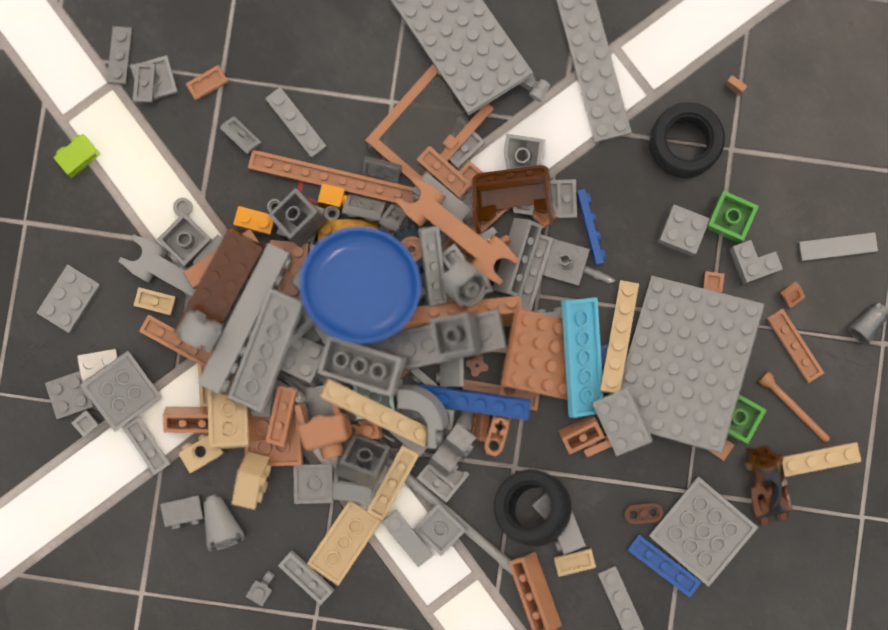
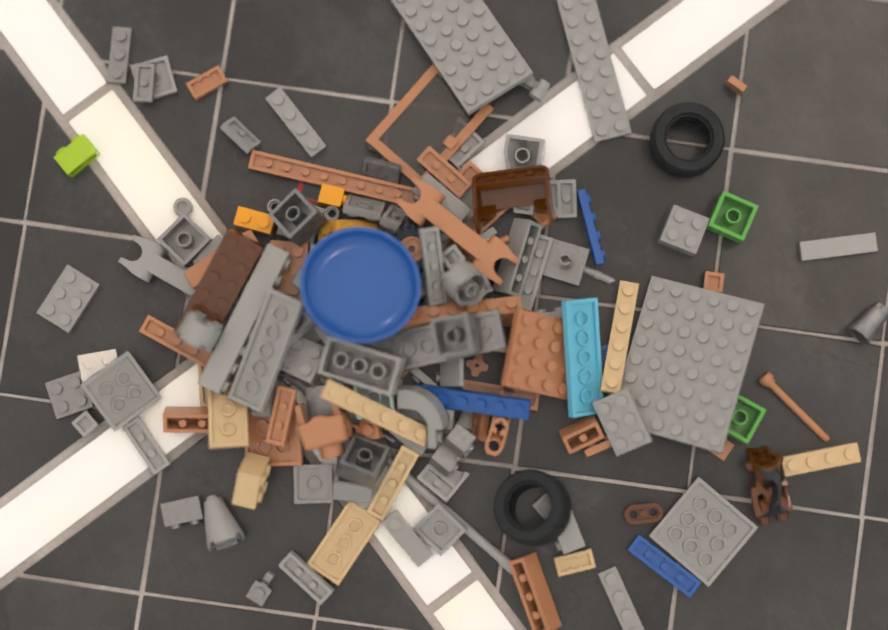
(155, 301): tan plate -> none
(192, 460): tan brick -> none
(752, 267): light grey brick -> none
(792, 295): nougat plate -> none
(795, 345): nougat tile -> none

